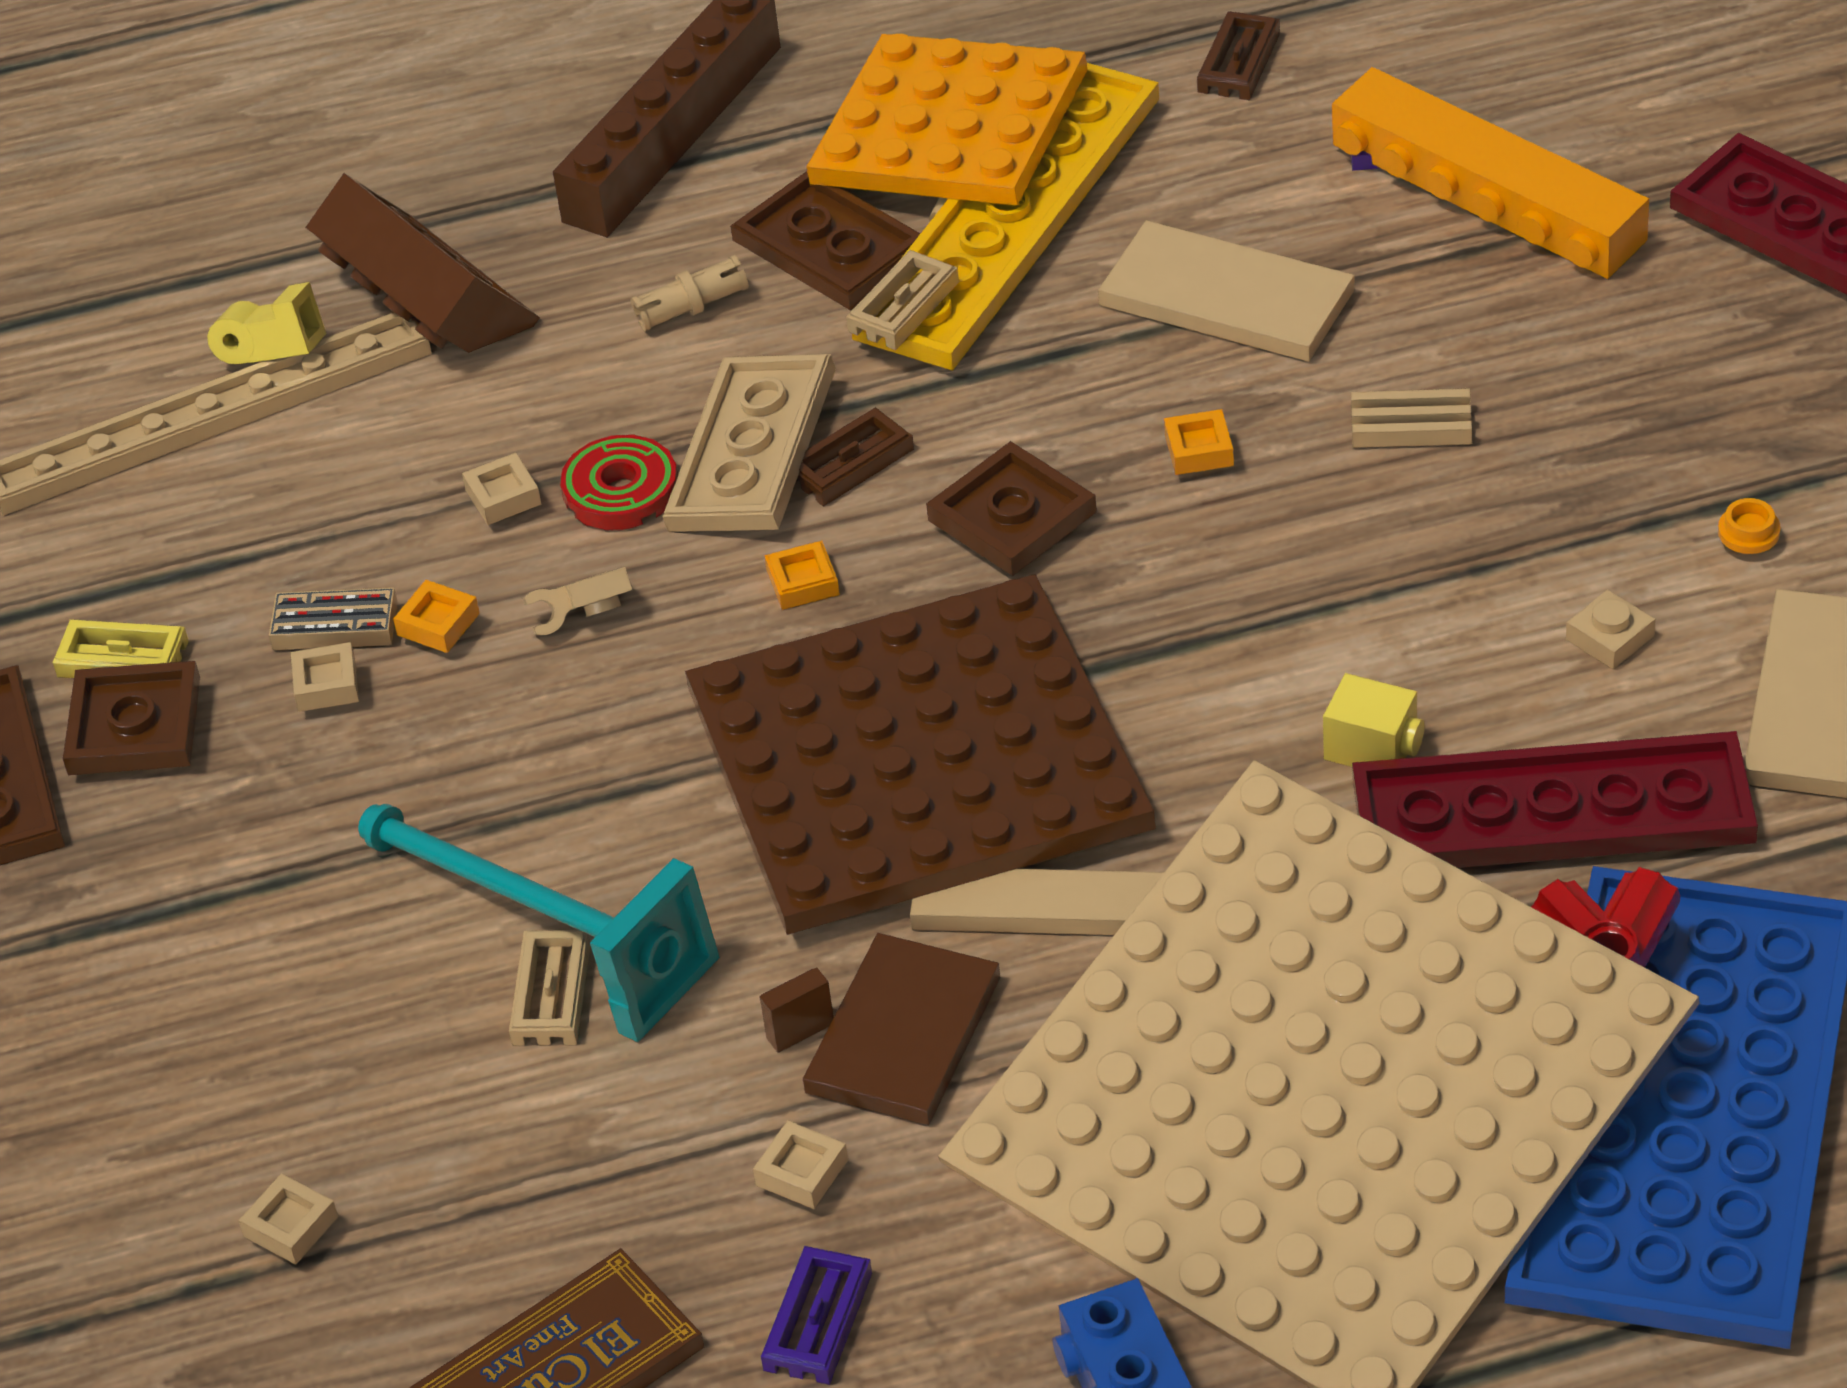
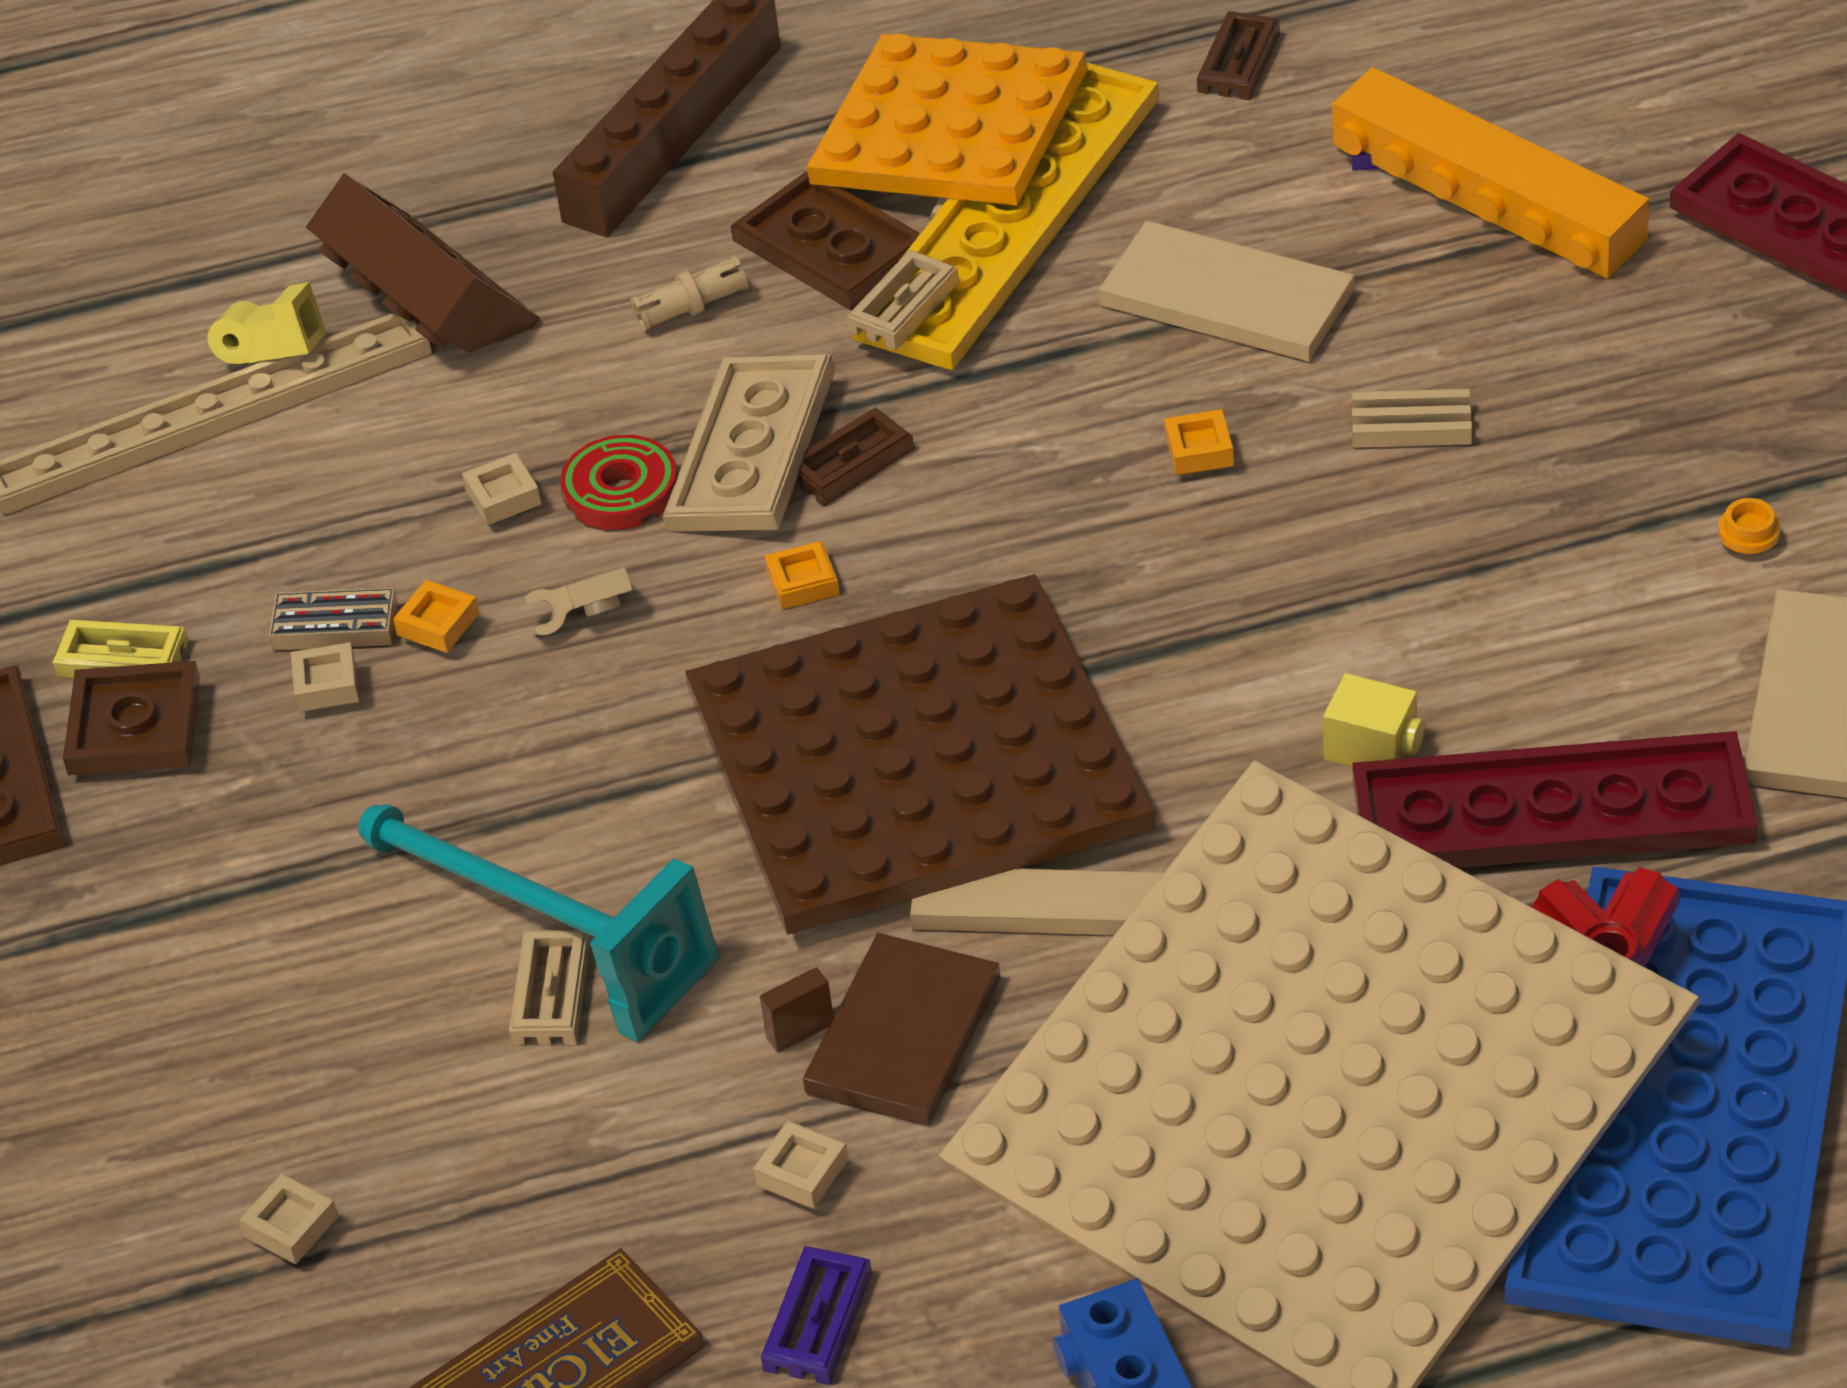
(1011, 508): reddish brown plate -> none
(1610, 629): tan plate -> none

